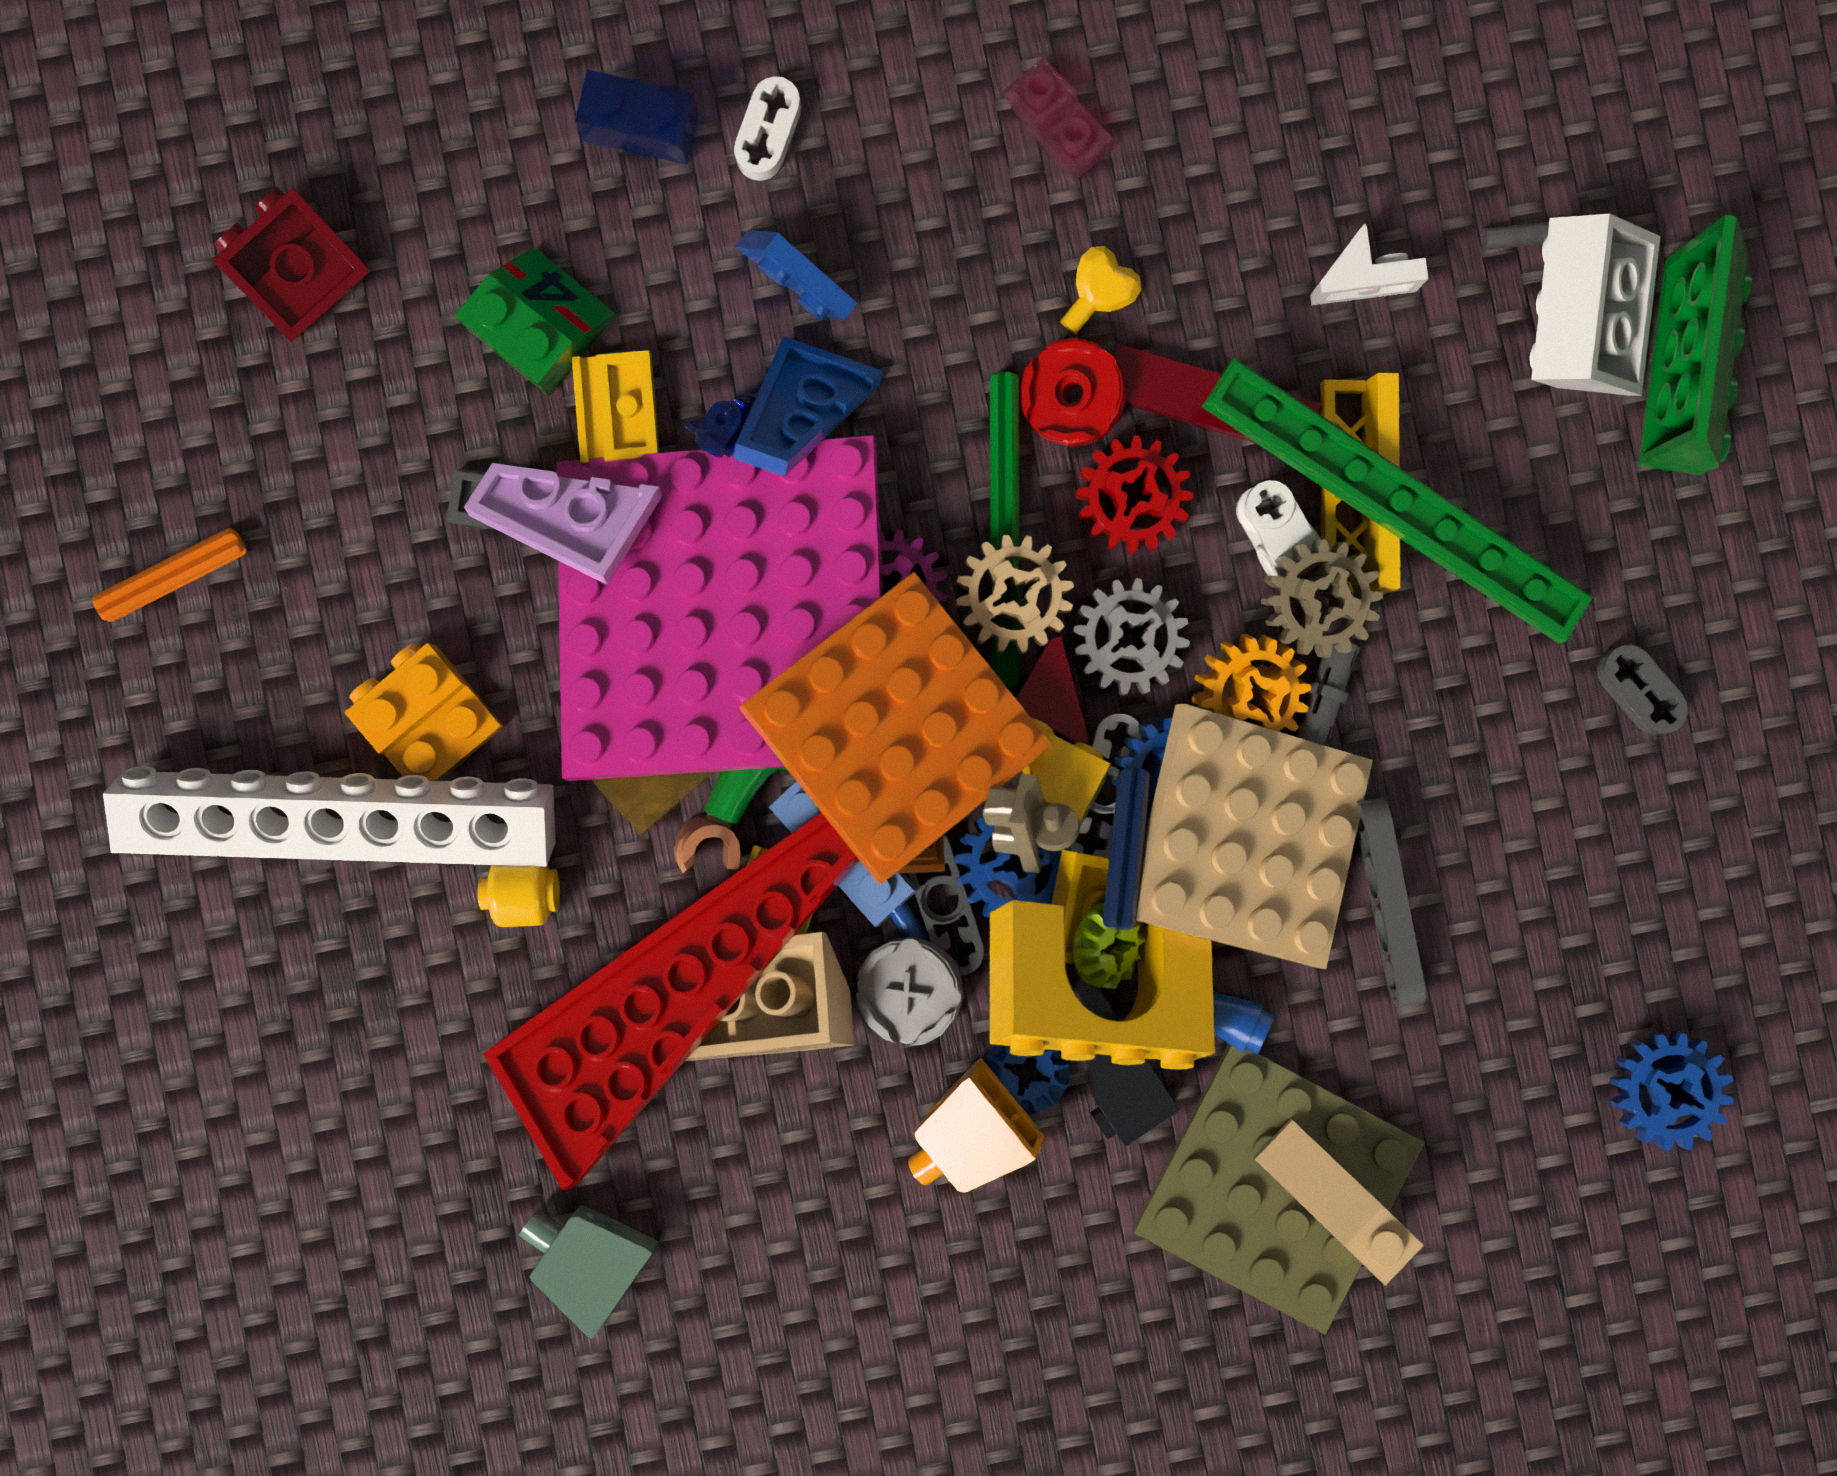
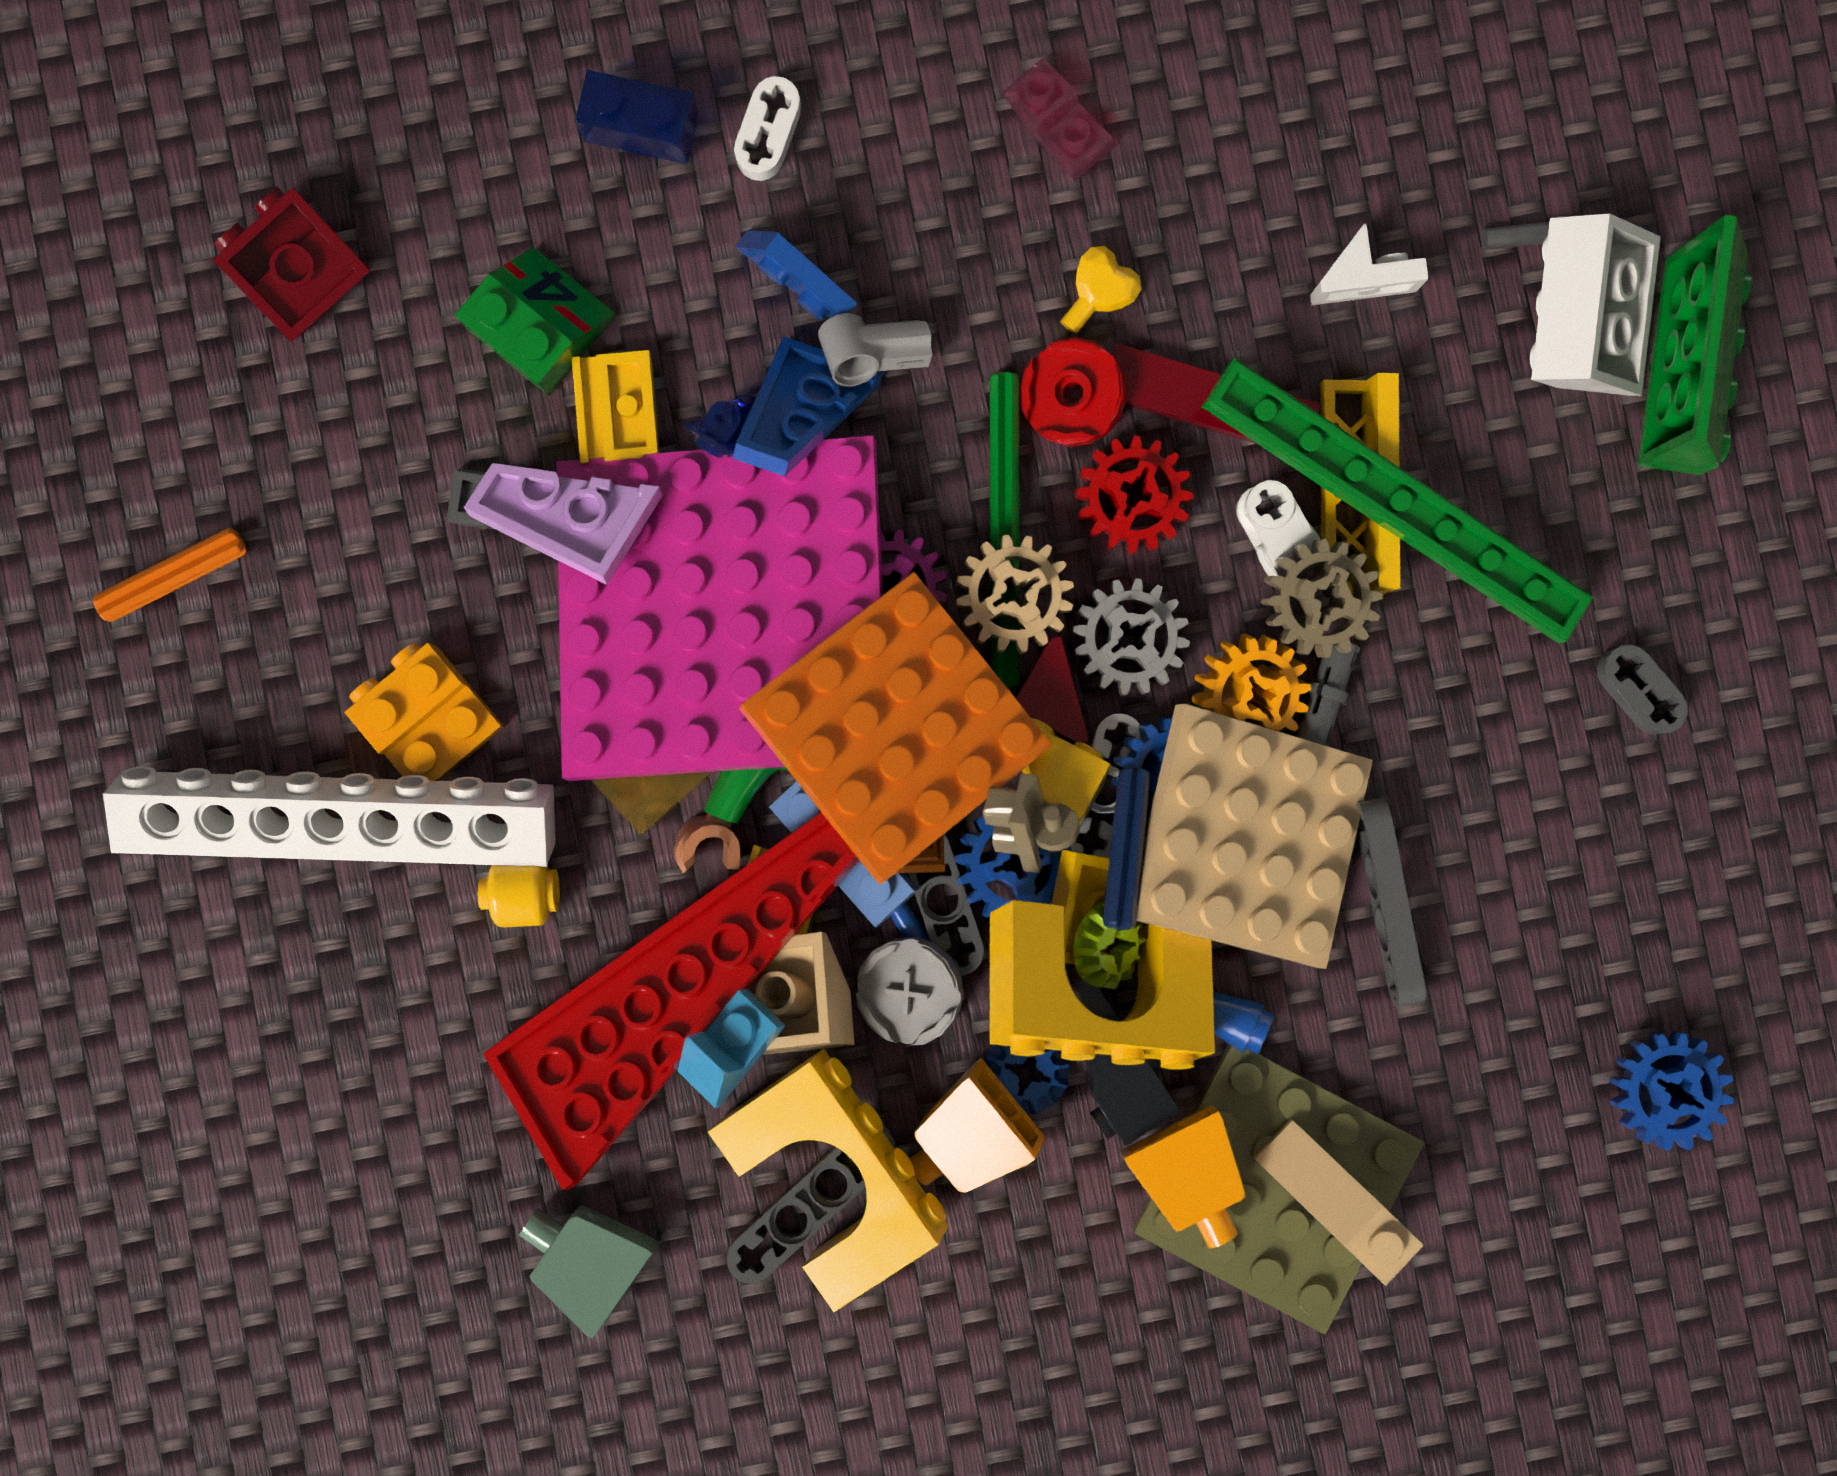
(729, 1047): none -> dark azure slope
(808, 1198): none -> dark grey beam
(821, 1106): none -> yellow arch
(860, 350): none -> light grey piece
(1191, 1174): none -> light orange torso

